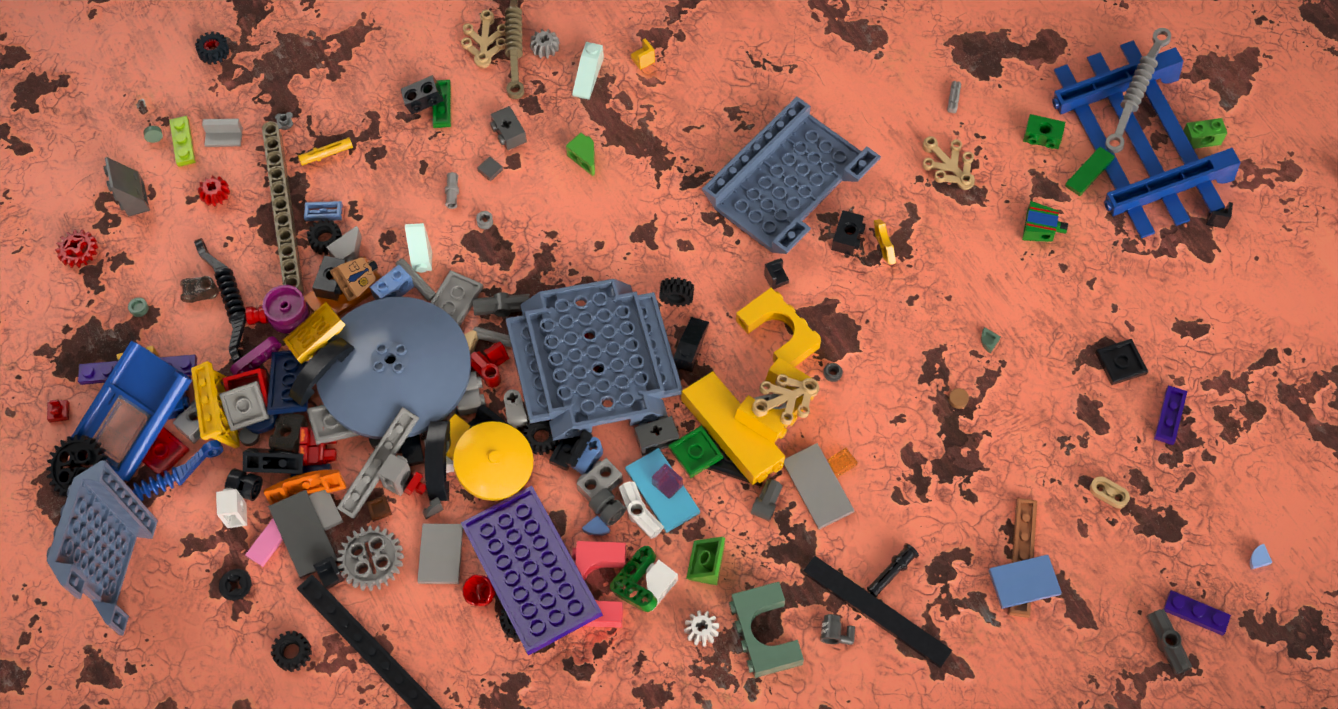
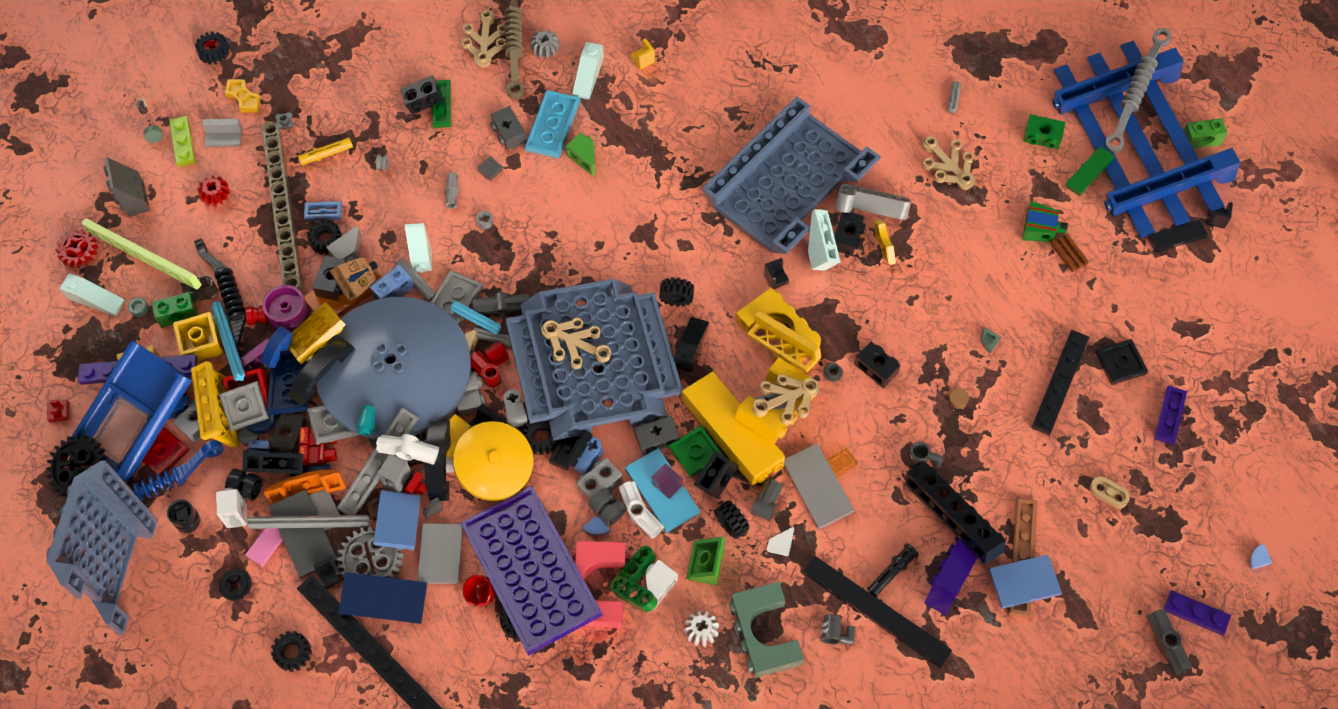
(91, 295): none -> light aqua slope
(142, 254): none -> yellowish green tile
(174, 309): none -> green brick
(183, 516): none -> black wheel
(199, 337): none -> yellow brick
(228, 341): none -> medium azure axle
(247, 100): none -> yellow tile
(258, 444): none -> medium blue tile
(279, 341): none -> blue slope
(308, 521): none -> light grey axle
(366, 421): none -> teal cone
(382, 162): none -> light grey bush
(382, 598): none -> dark blue tile
(397, 520): none -> medium blue tile
(407, 448): none -> white piece
(475, 317): none -> medium azure axle
(552, 124): none -> medium azure tile
(573, 340): none -> tan plant
(716, 475): none -> black brick
(731, 519): none -> black tyre
(781, 543): none -> white sticker
(786, 336): none -> yellow fence
(822, 244): none -> light aqua slope
(872, 201): none -> light grey beam
(880, 374): none -> black brick
(921, 452): none -> dark grey piece
(951, 577): none -> dark purple wedge
(955, 512): none -> black brick
(1060, 382): none -> black plate
(1072, 251): none -> dark orange tile
(1177, 236): none -> black tile

